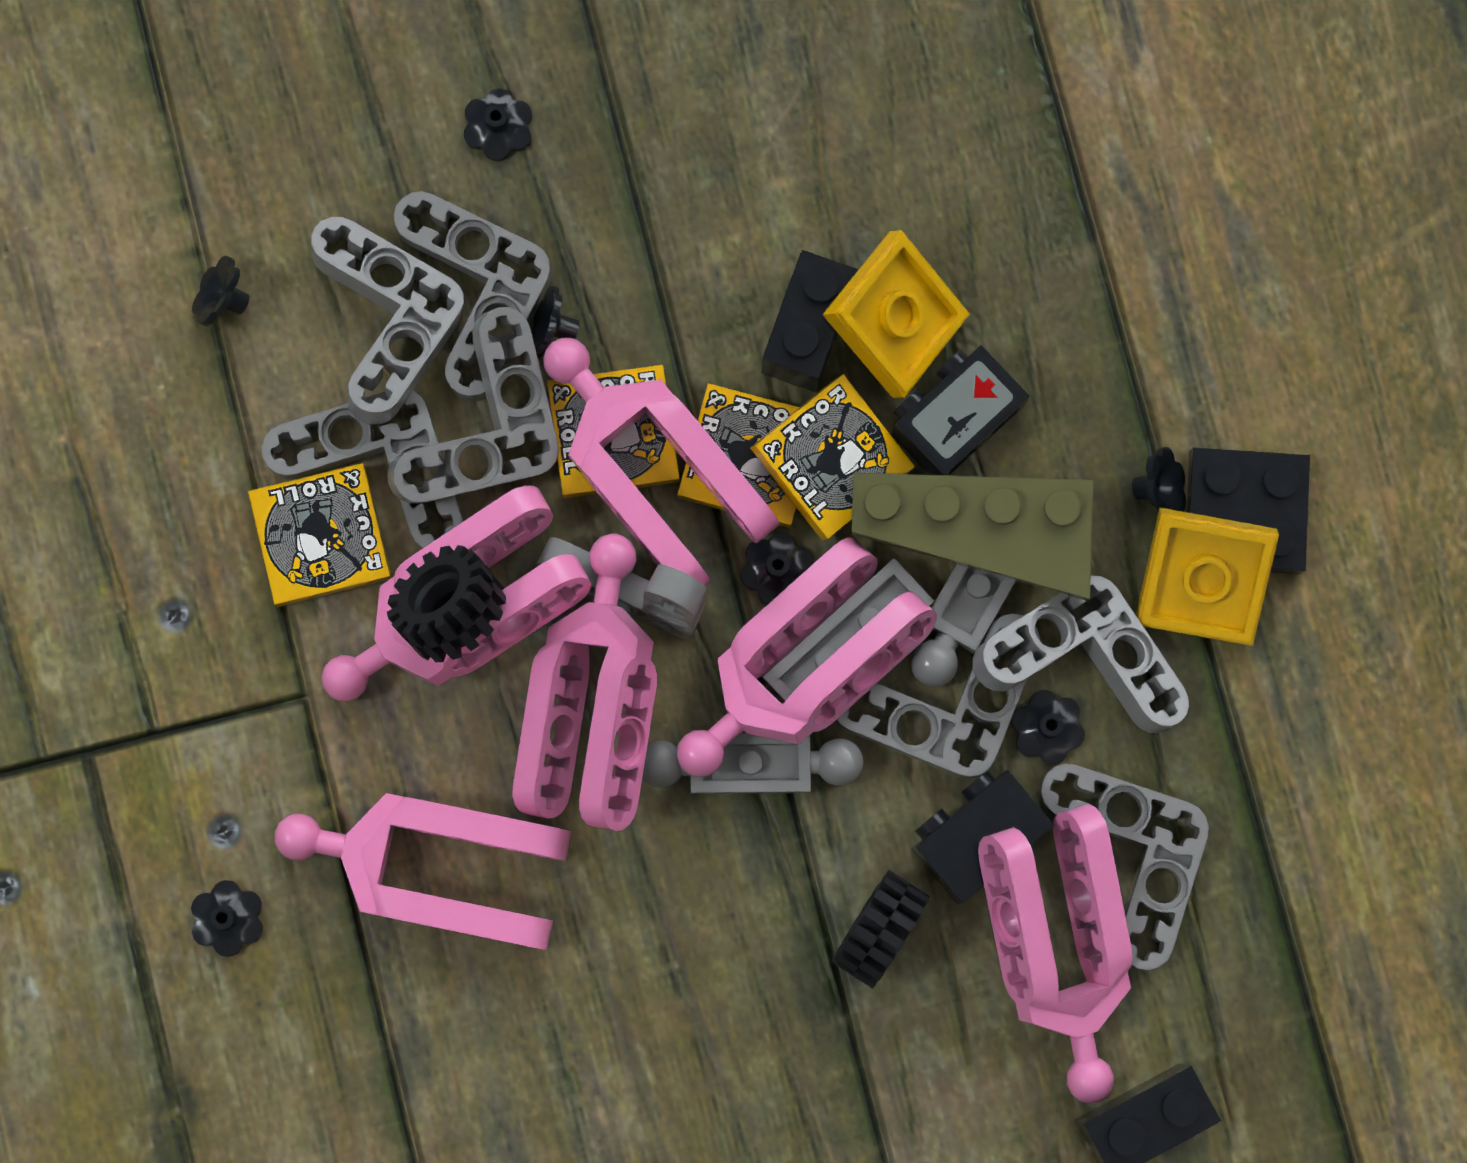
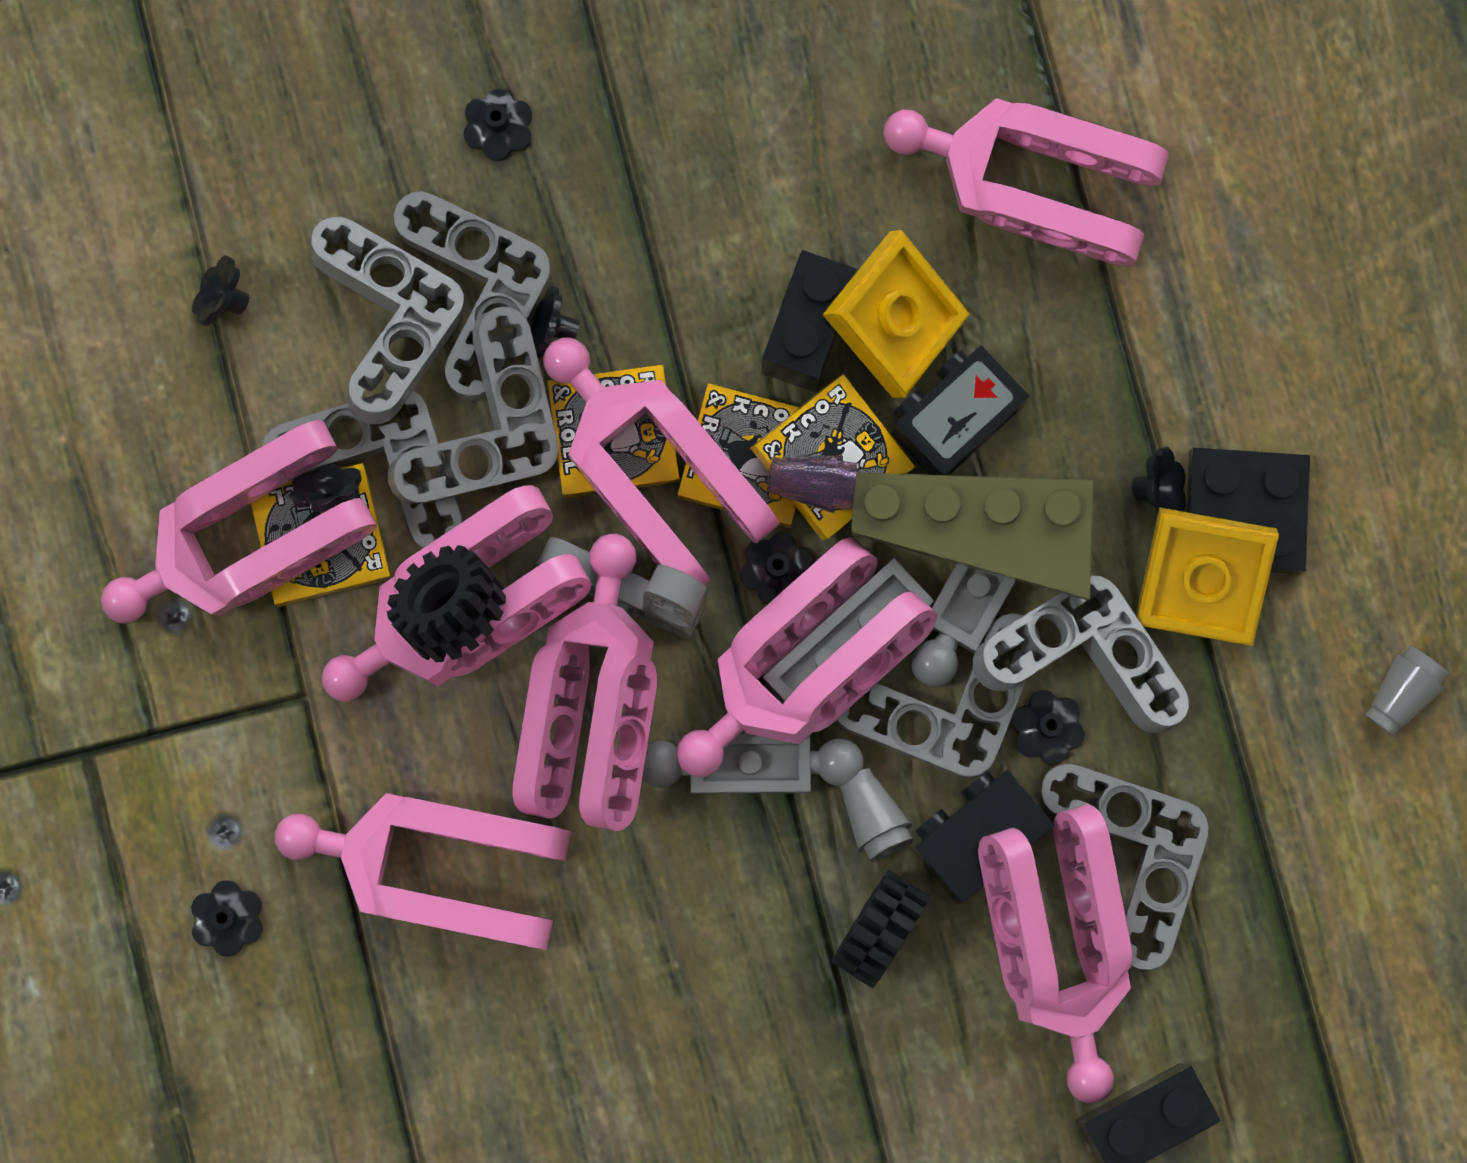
(182, 562): none -> bright pink piece
(325, 487): none -> black plant
(814, 480): none -> clear purple cone
(874, 817): none -> light grey cone
(1046, 134): none -> bright pink piece
(1406, 690): none -> light grey cone

